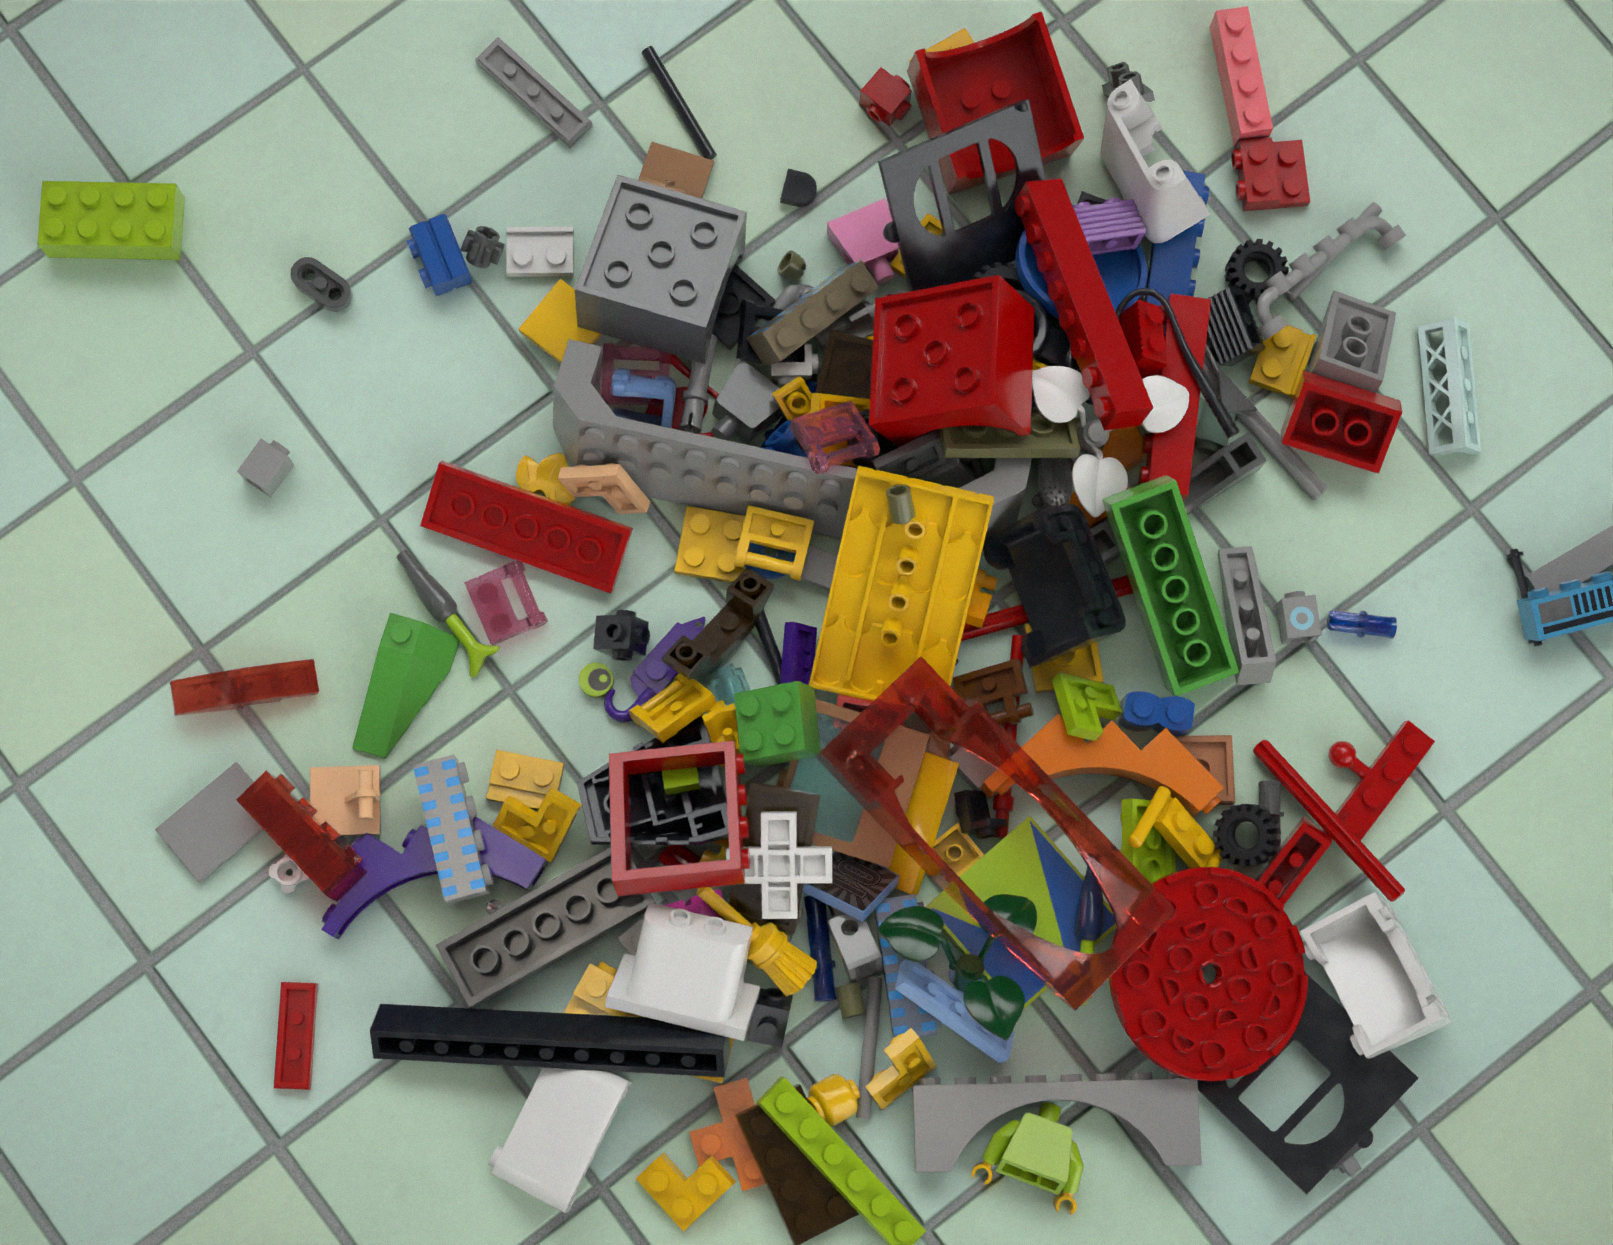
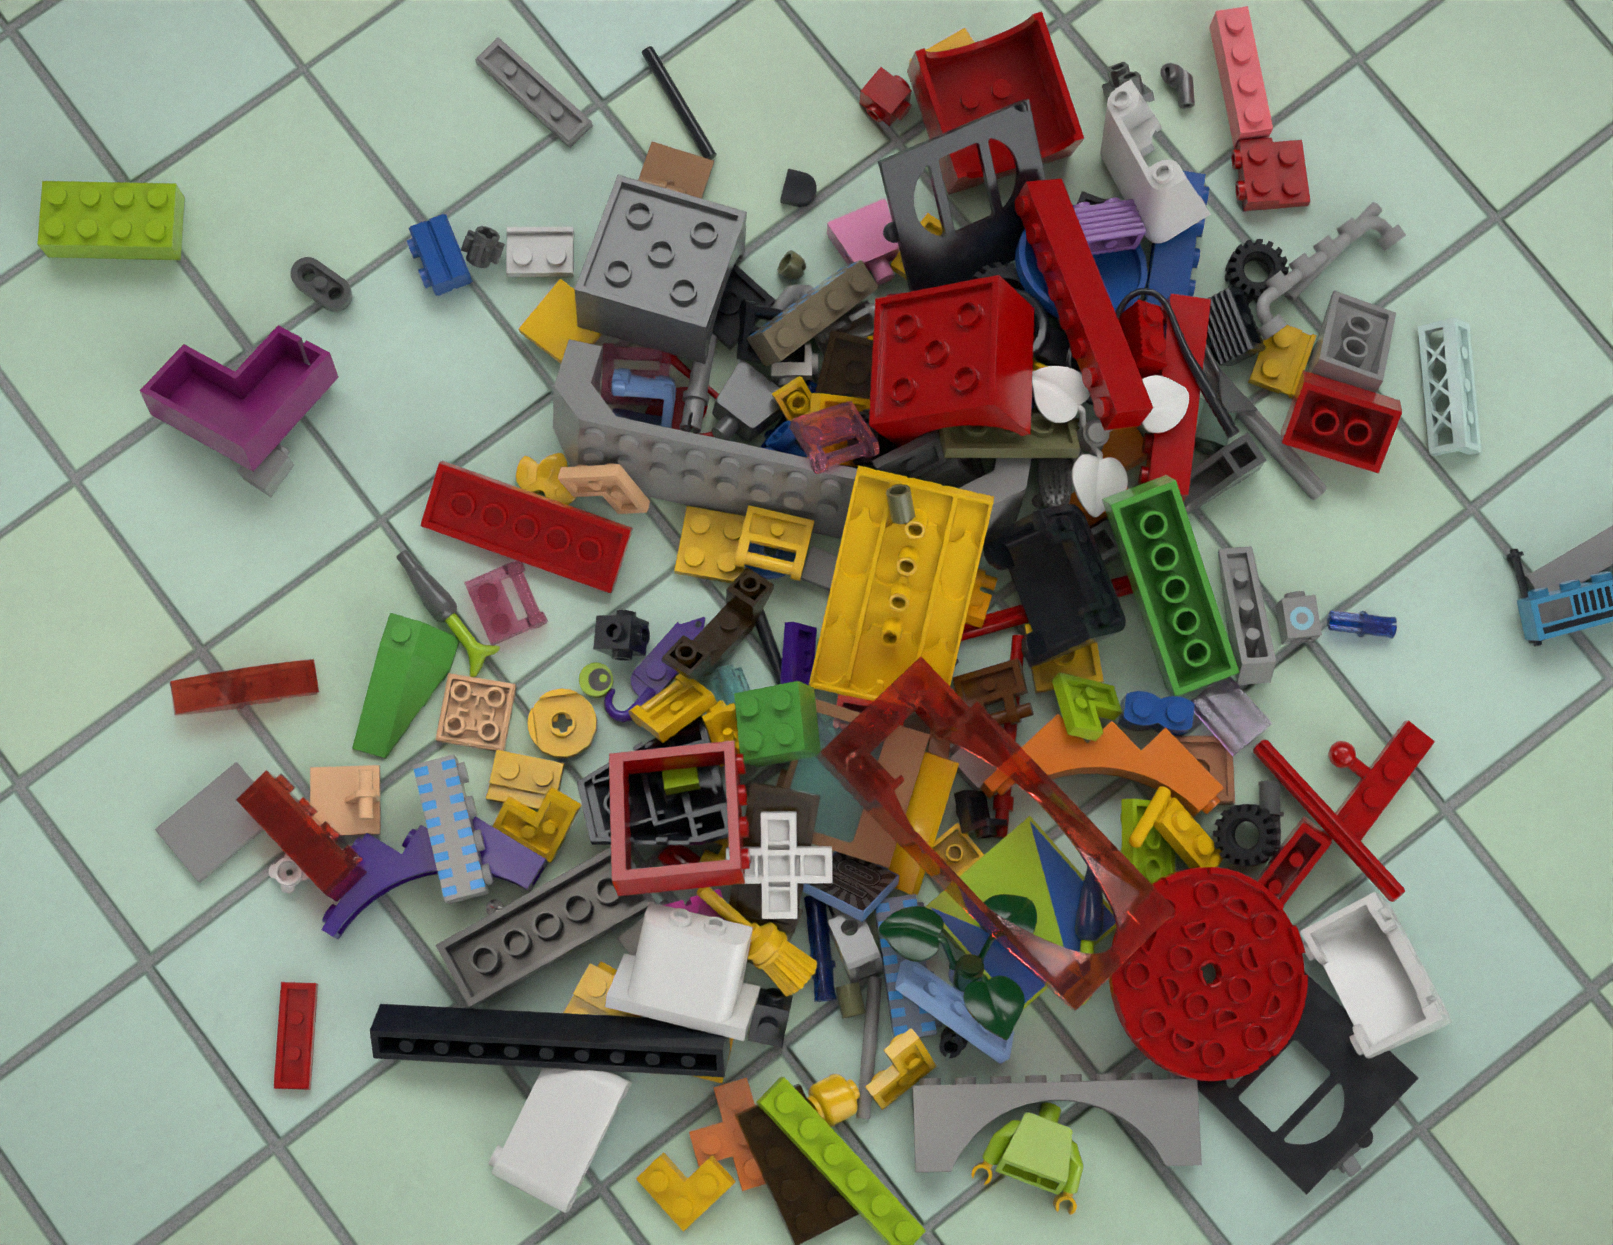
(243, 409): none -> magenta piece
(476, 712): none -> light nougat tile
(575, 708): none -> yellow plate
(947, 1046): none -> black pin
(1180, 81): none -> flat silver arm
(1230, 714): none -> clear purple plate

